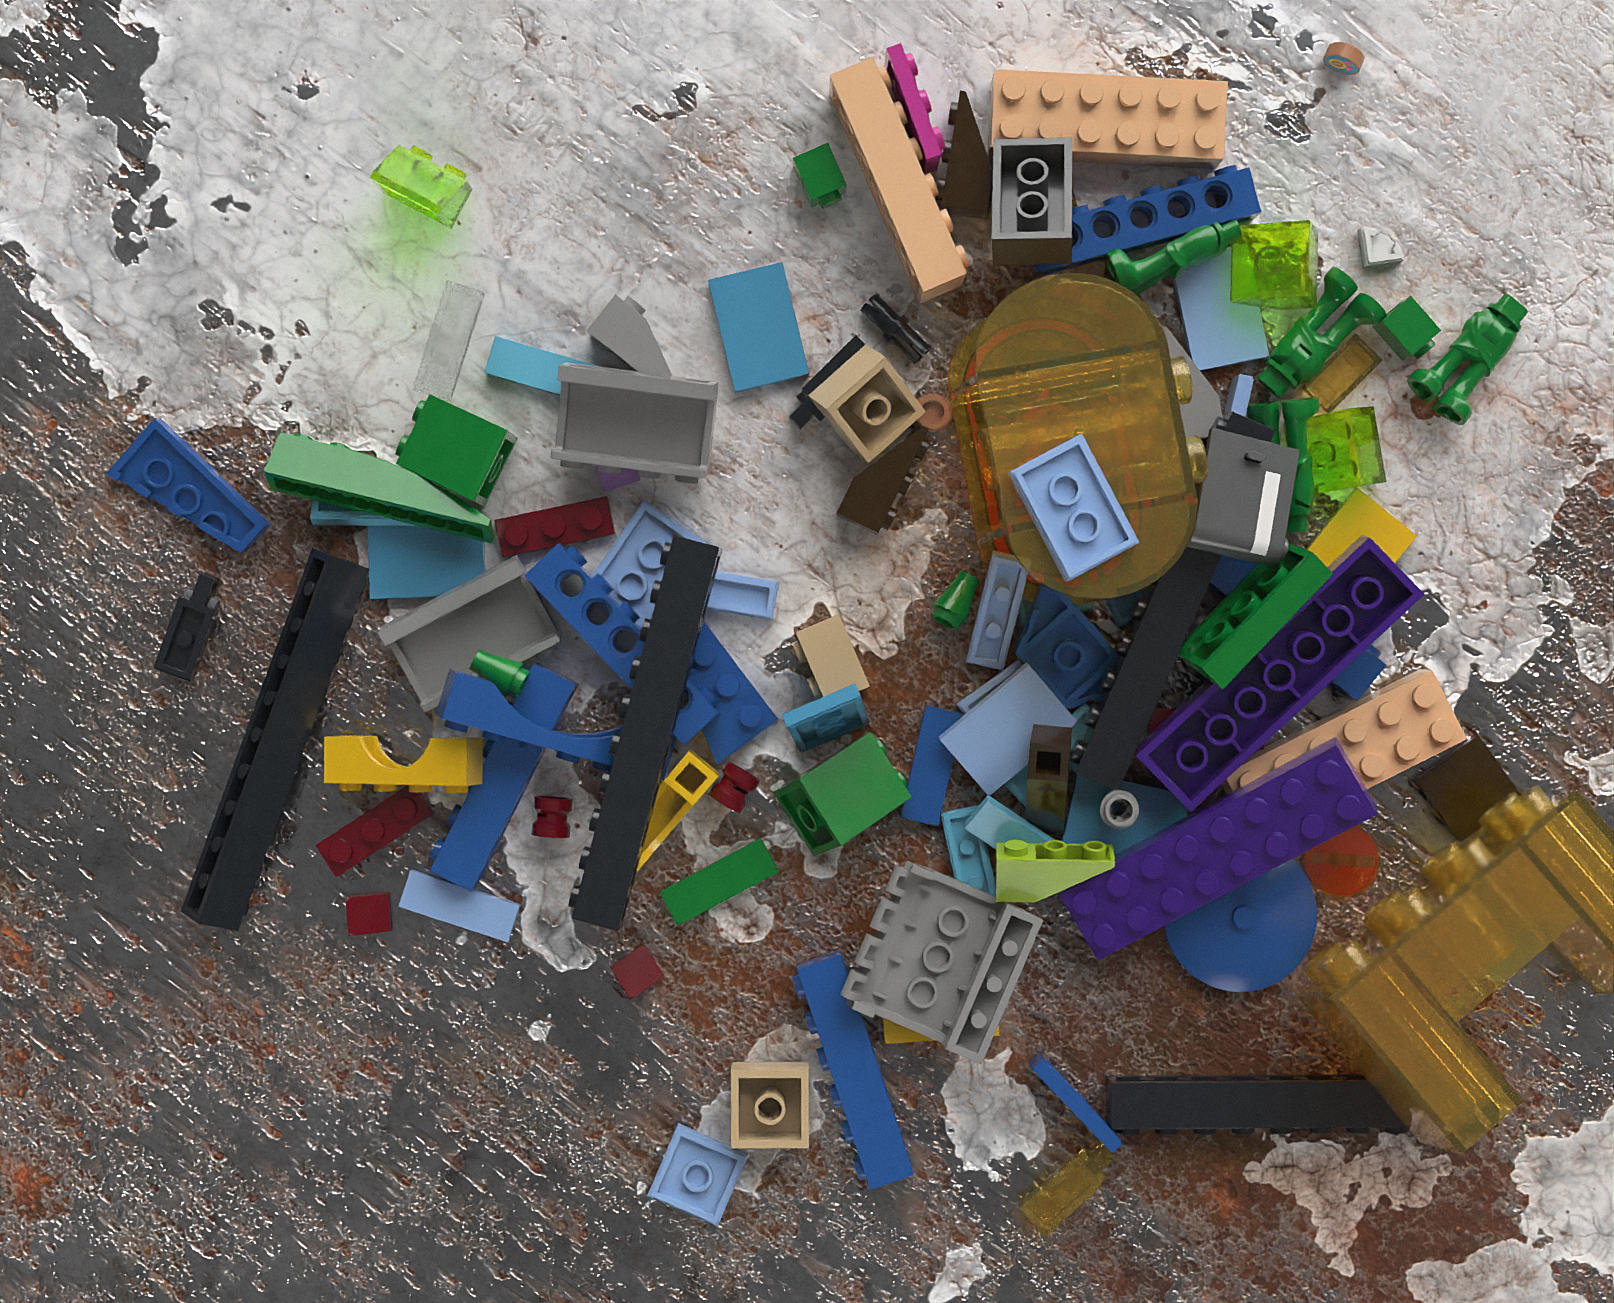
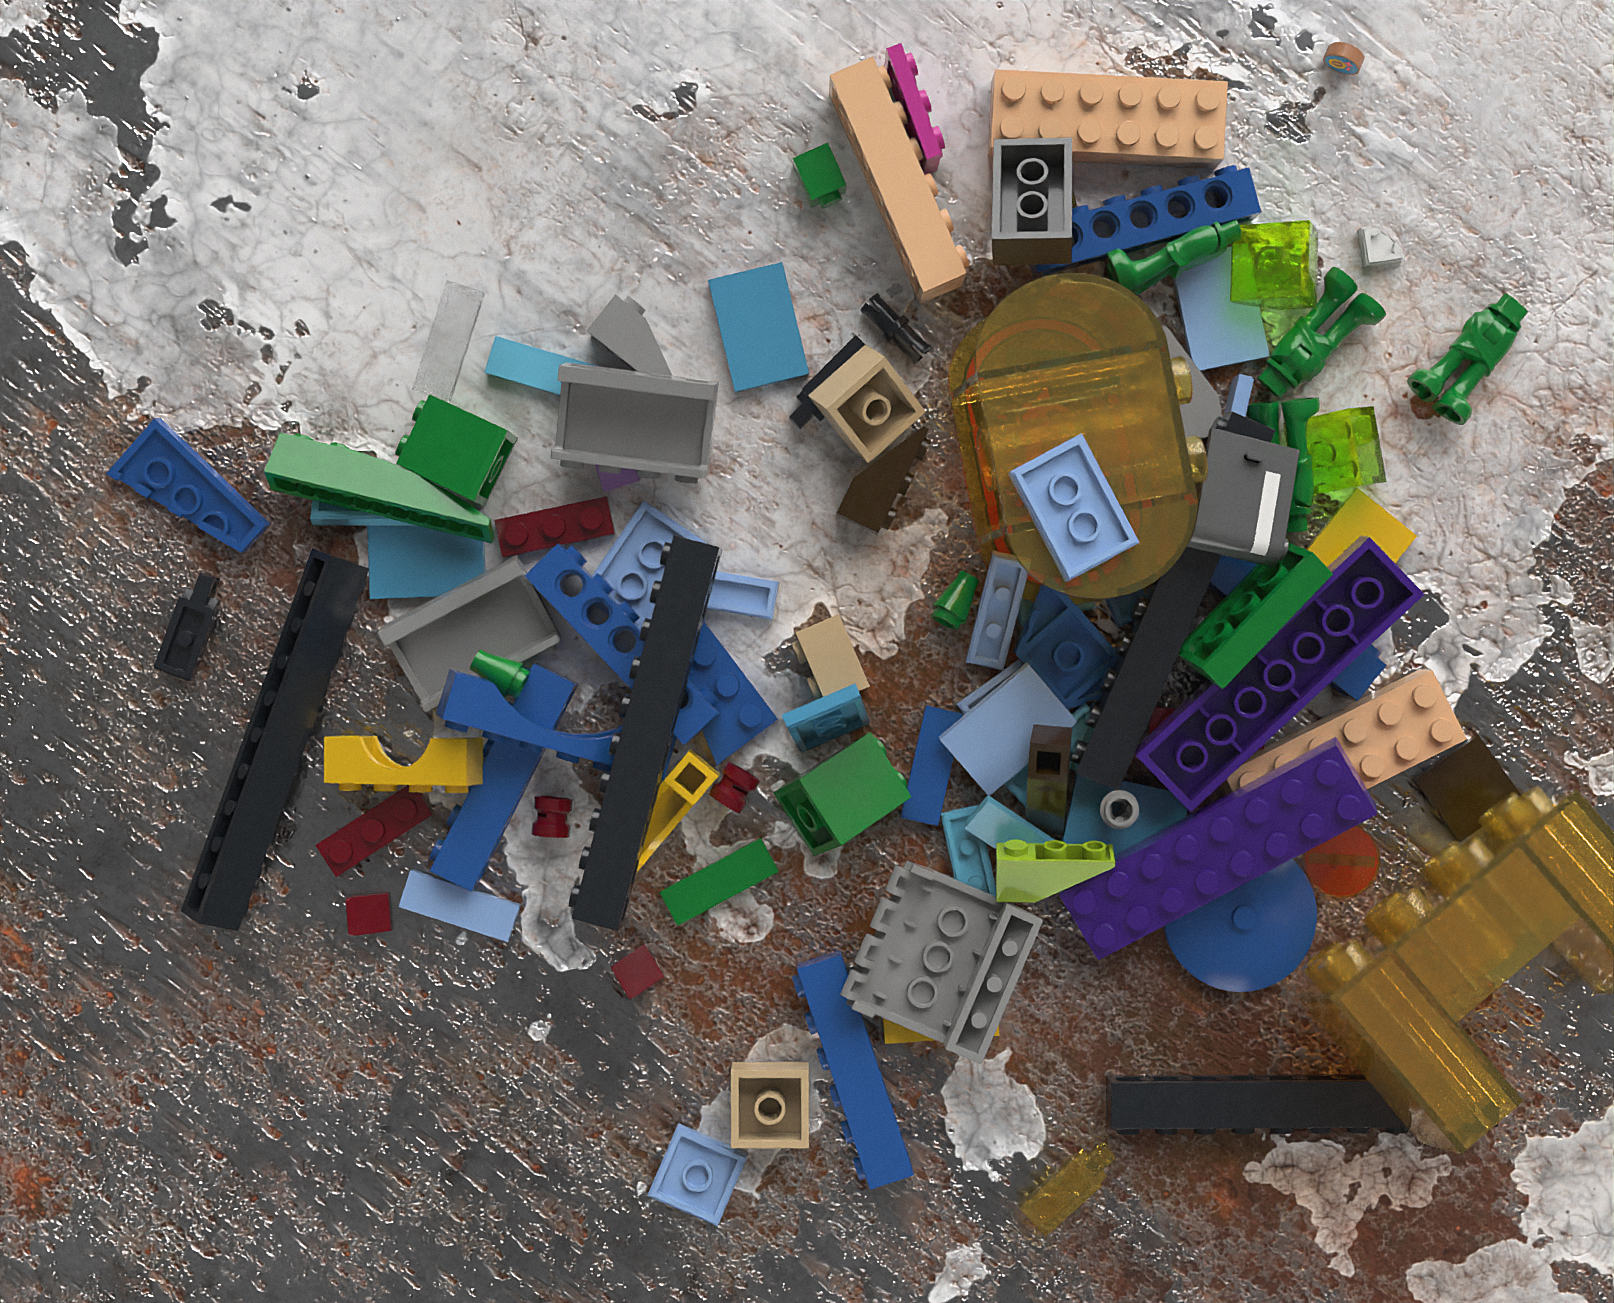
(422, 184): clear neon green slope -> none
(937, 412): nougat tile -> none
(969, 172): dark brown slope -> none
(1075, 1102): blue tile -> none
(1342, 373): clear yellow tile -> none
(1408, 329): green brick -> none

